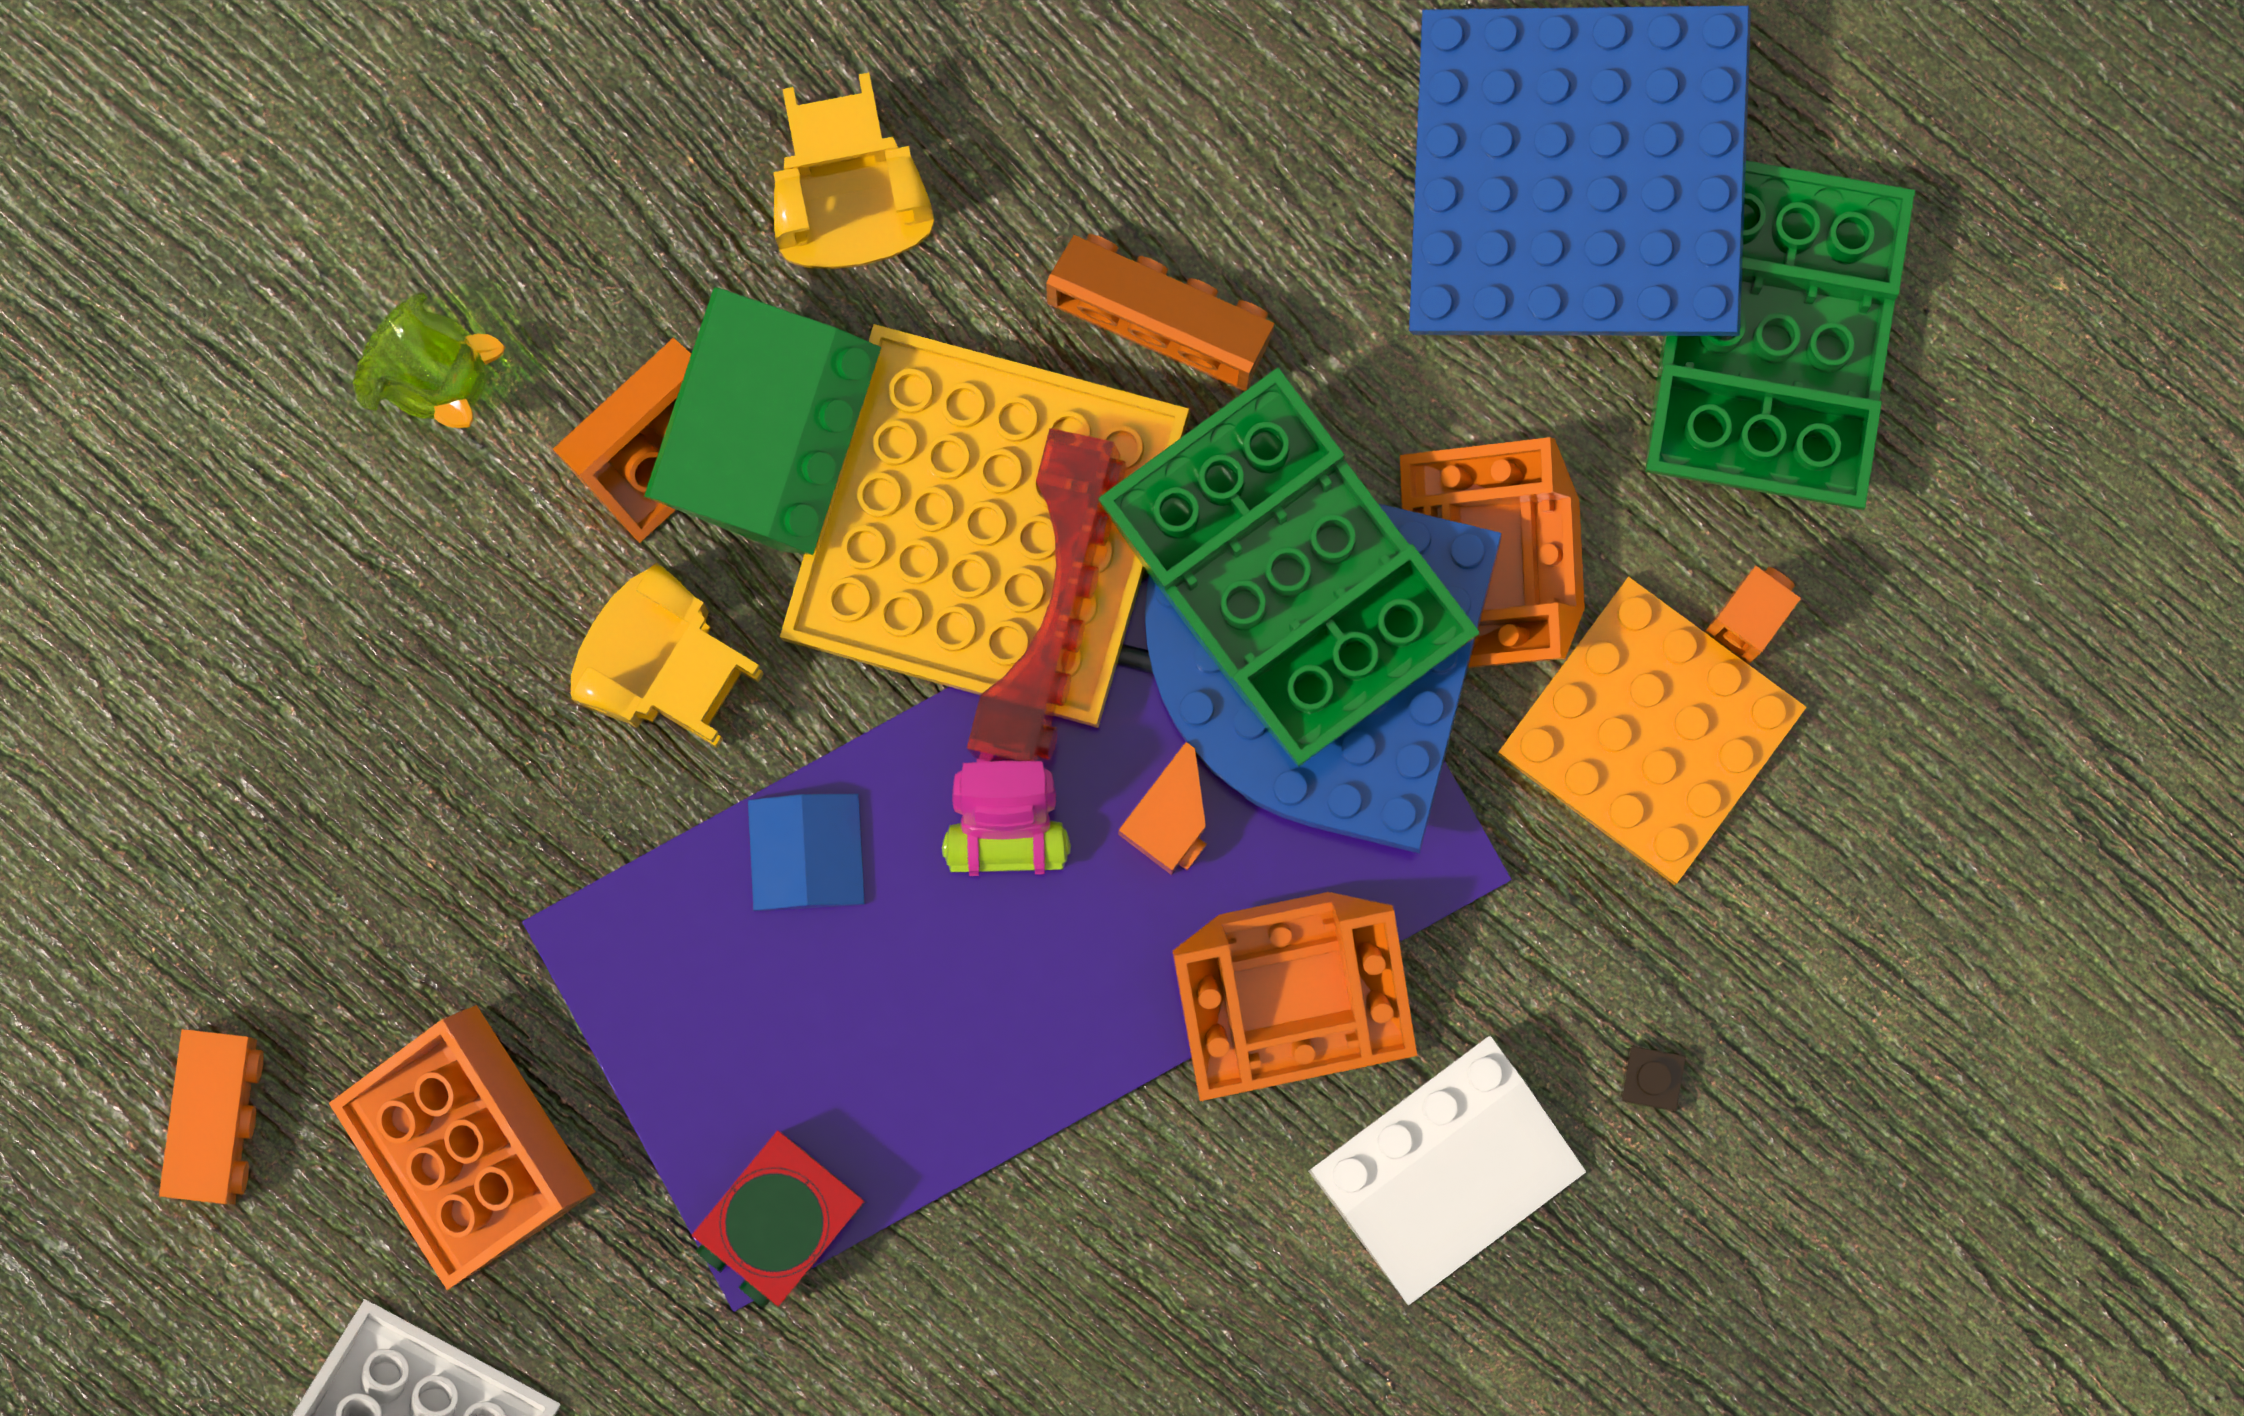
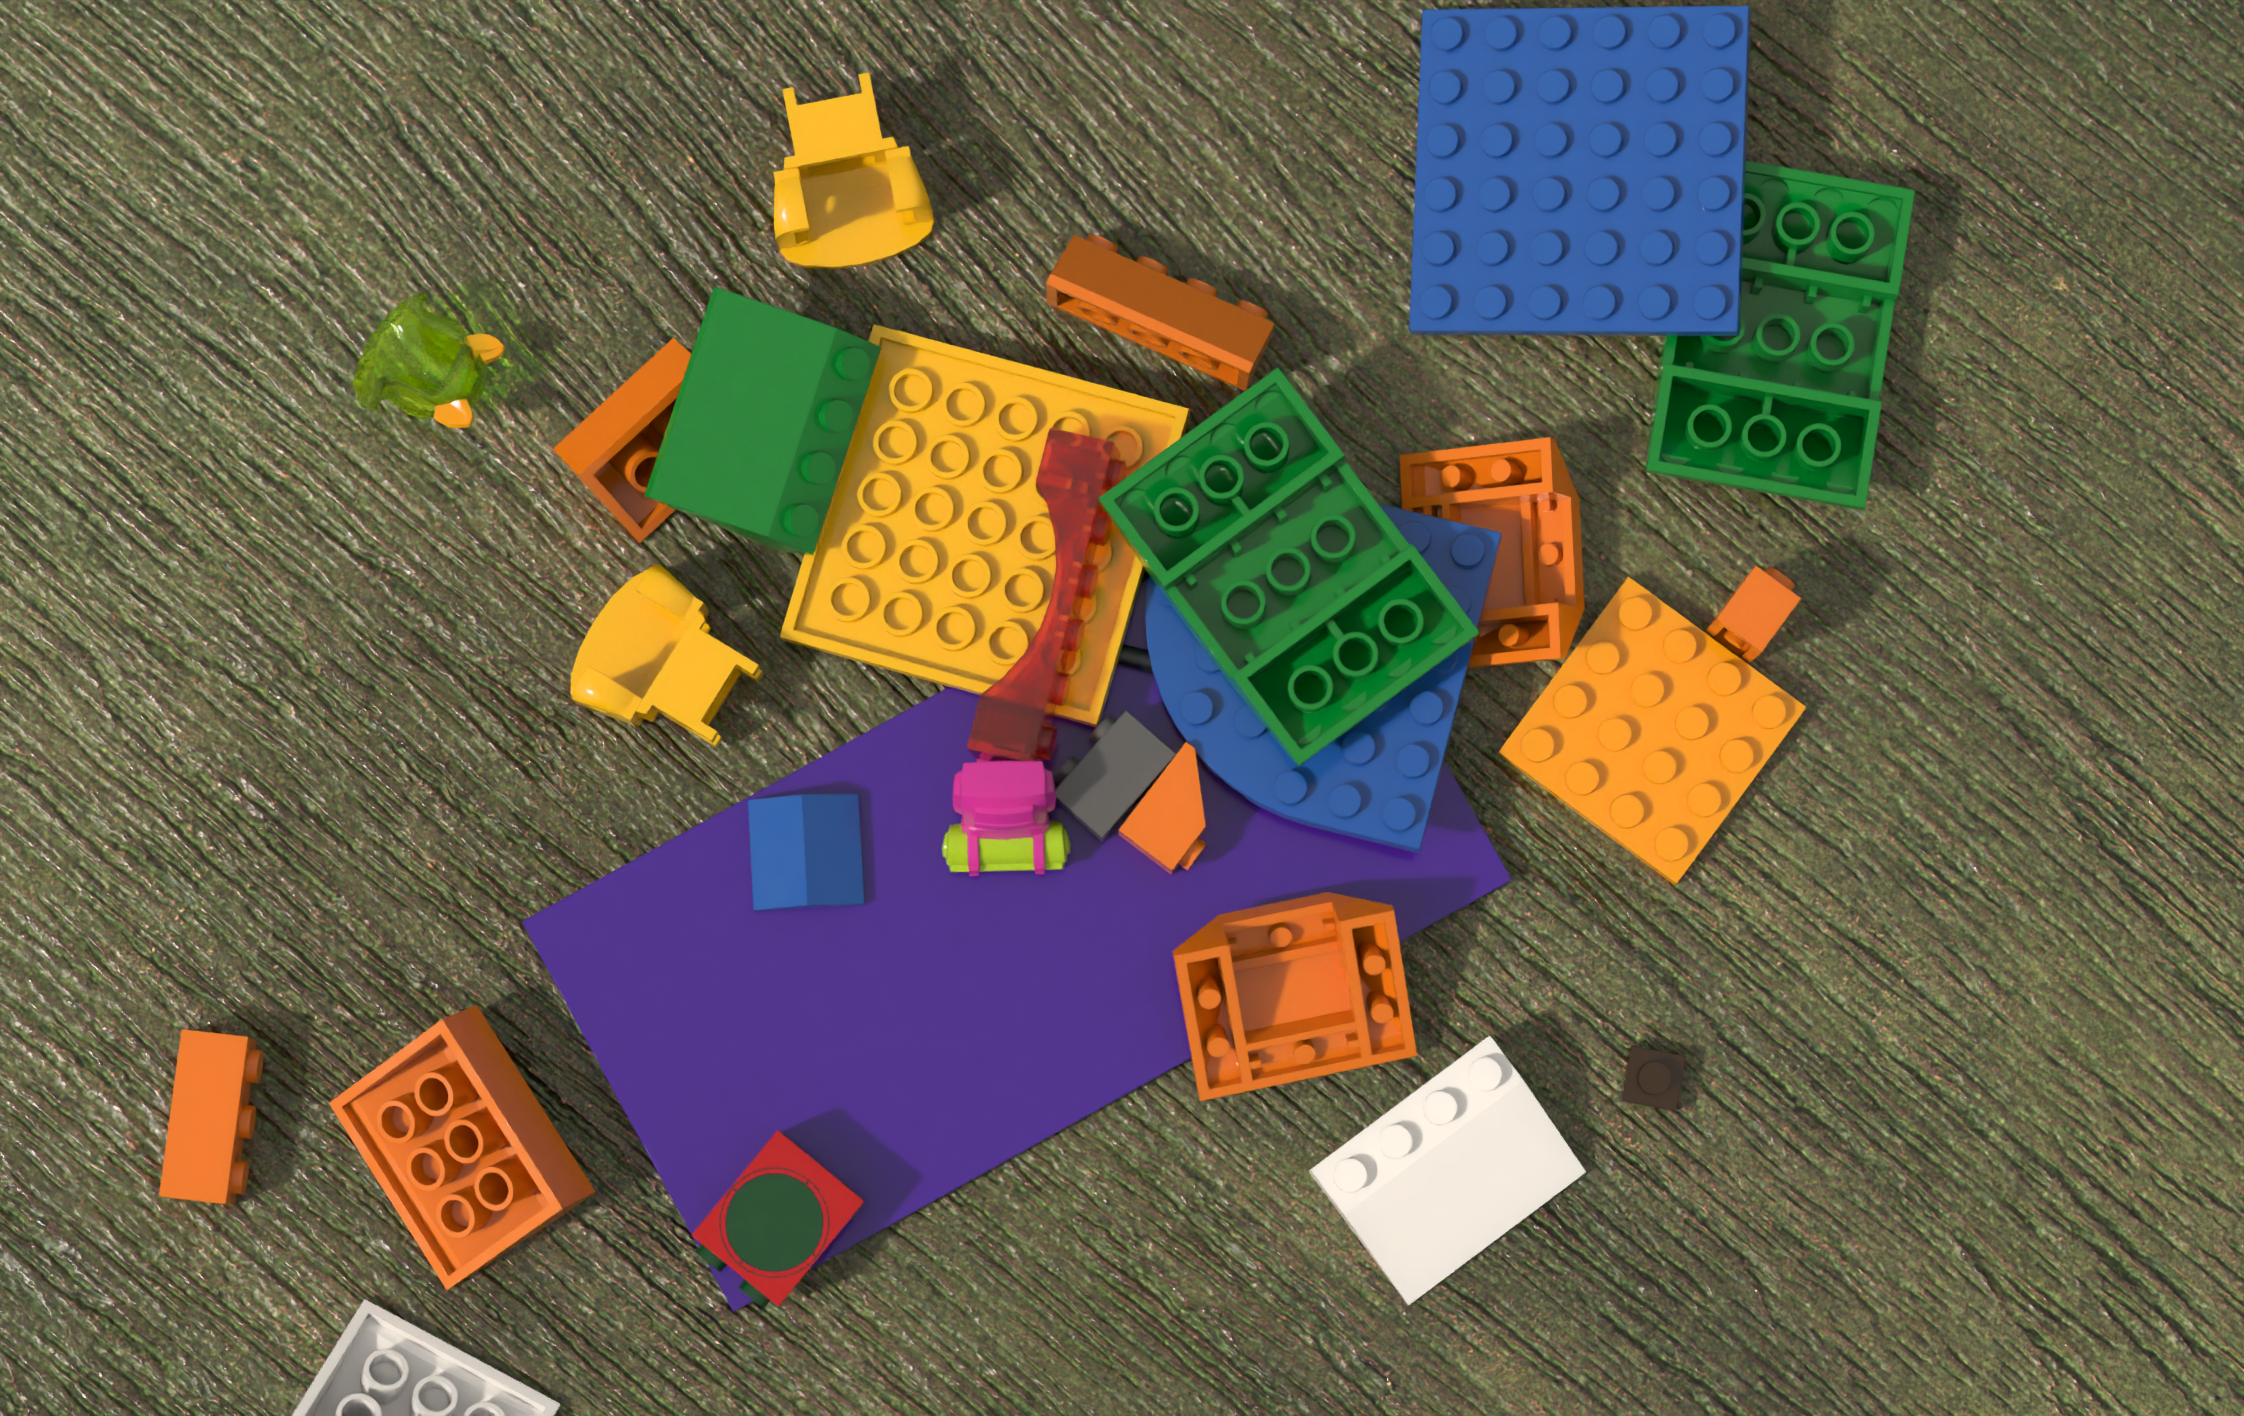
(1112, 774): none -> dark grey brick

